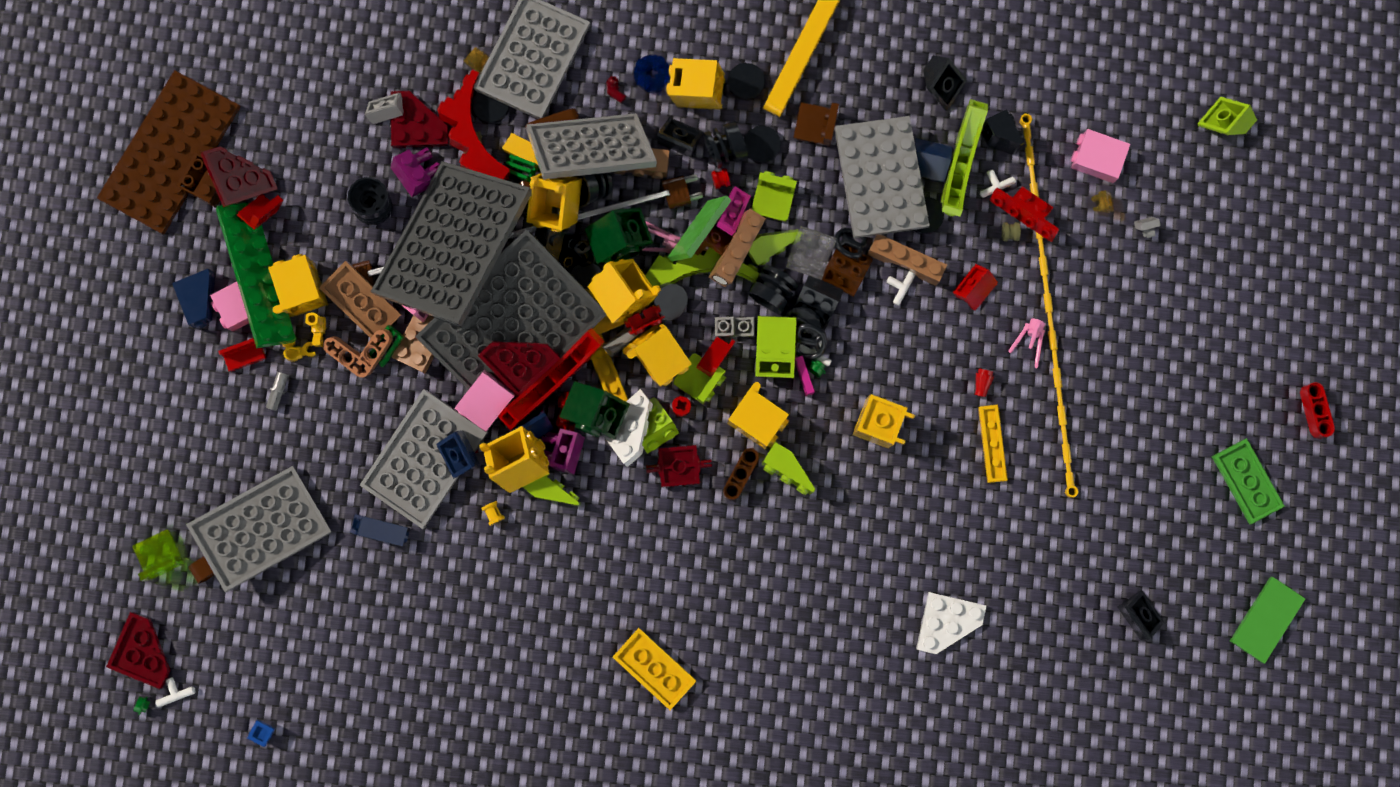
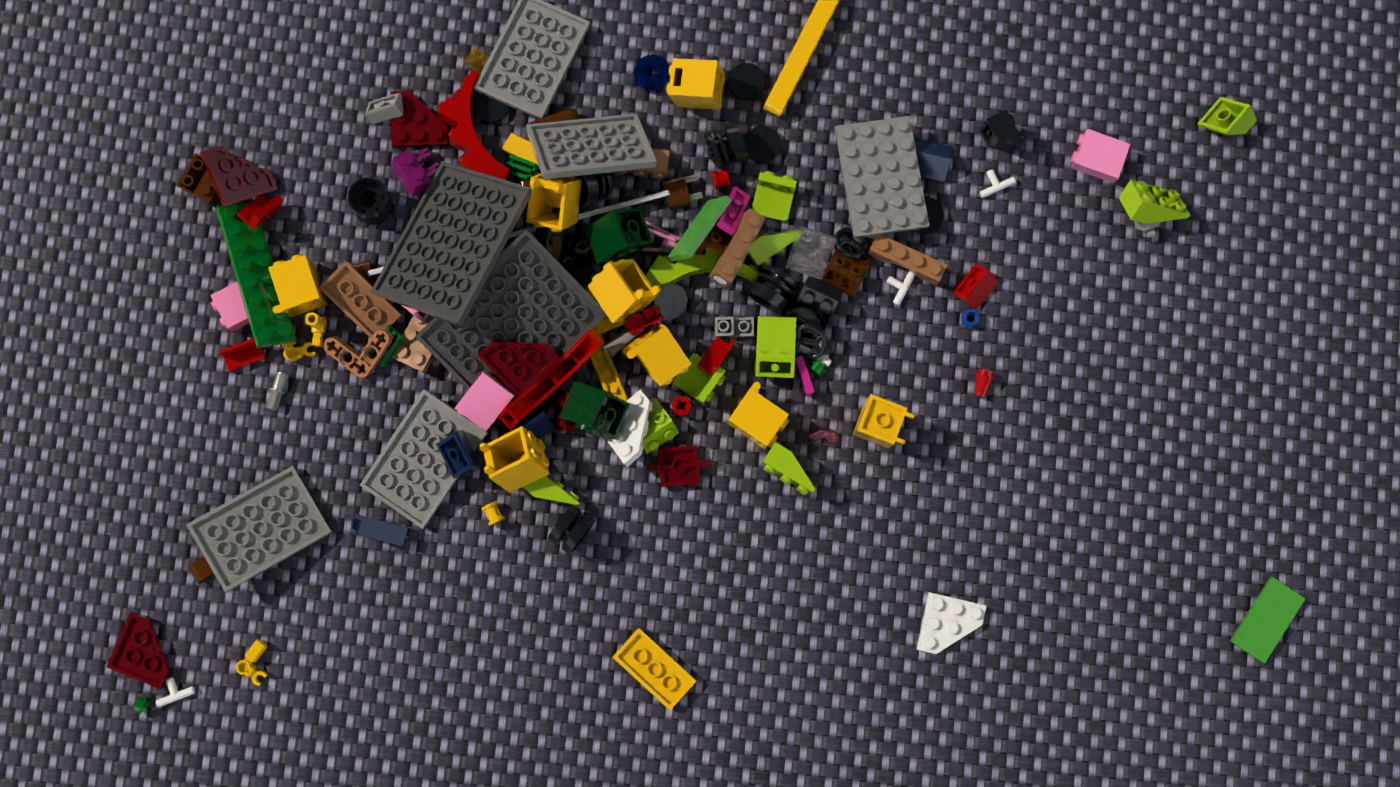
(157, 555): clear neon green bracket -> none
(179, 124): reddish brown plate -> none
(195, 297): dark blue slope -> none
(246, 666): none -> yellow bar
(261, 733): blue tile -> none
(566, 450): magenta brick -> none
(571, 529): none -> black wheel
(613, 91): dark red arm -> none
(679, 137): black slope -> none
(747, 467): reddish brown beam -> none
(816, 123): reddish brown bracket -> none
(825, 433): none -> clear pink arm
(943, 80): black slope -> none
(961, 162): lime arch -> none
(970, 312): none -> blue plate
(992, 443): yellow tile -> none
(1011, 231): olive wheel -> none
(1028, 210): red bracket -> none
(1035, 330): bright pink plant -> none
(1049, 309): yellow piece -> none
(1105, 200): clear yellow tile -> none
(1141, 615): black slope -> none
(1152, 203): none -> lime slope
(1248, 481): bright green tile -> none
(1320, 401): red beam -> none

